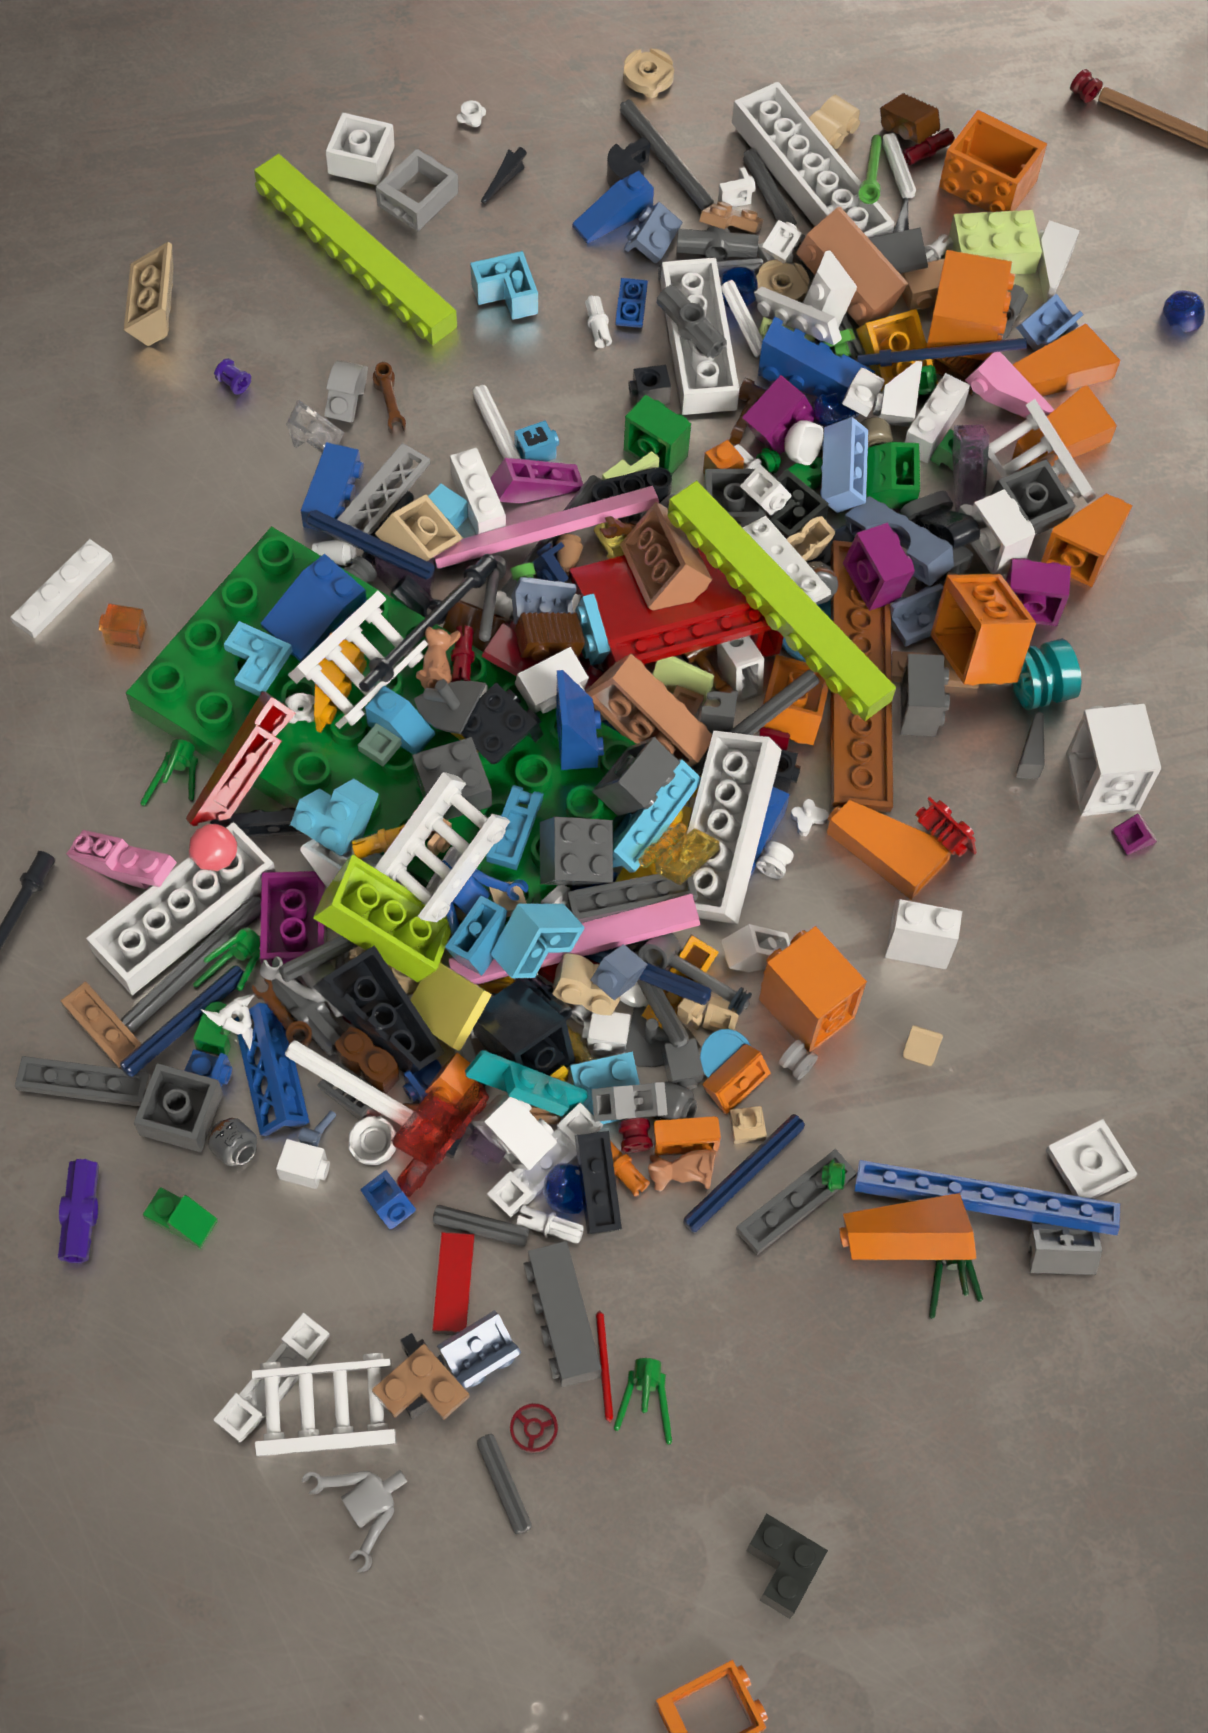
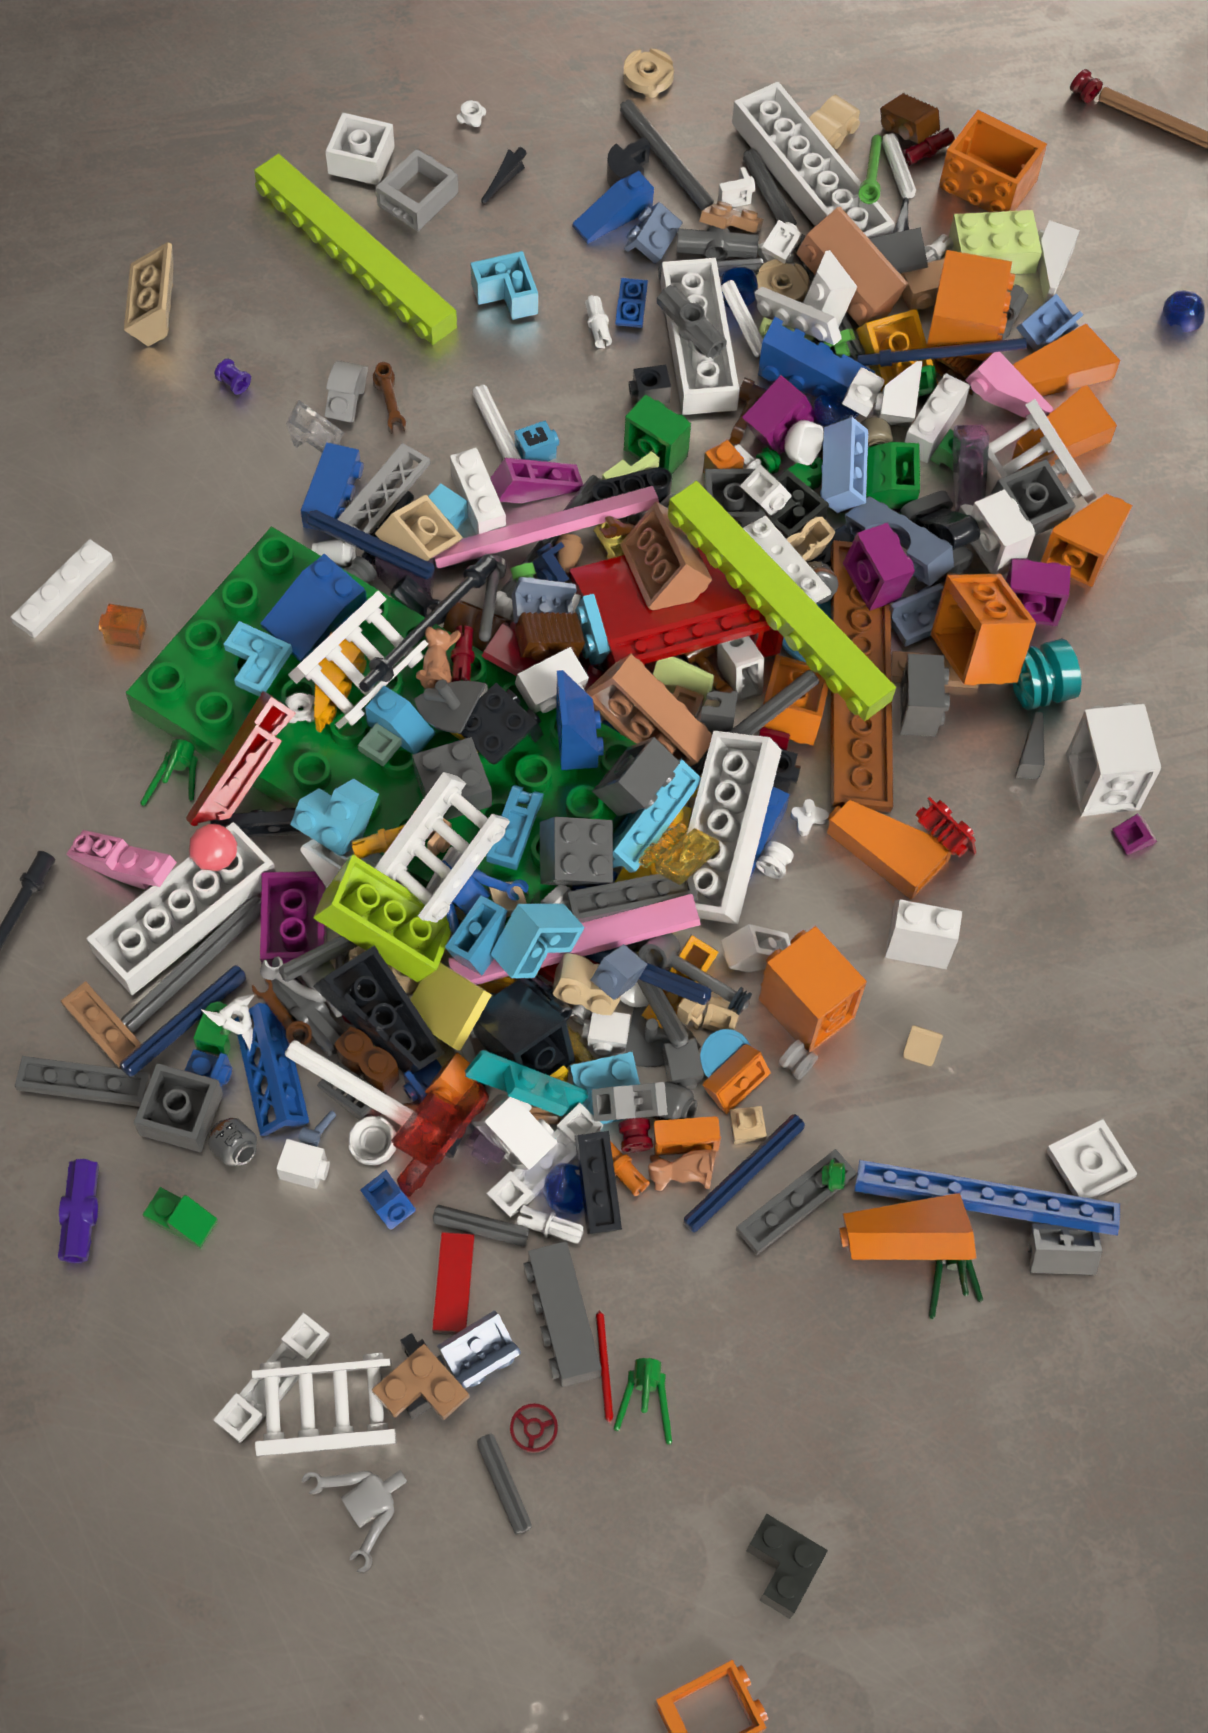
(242, 945): green plant -> none

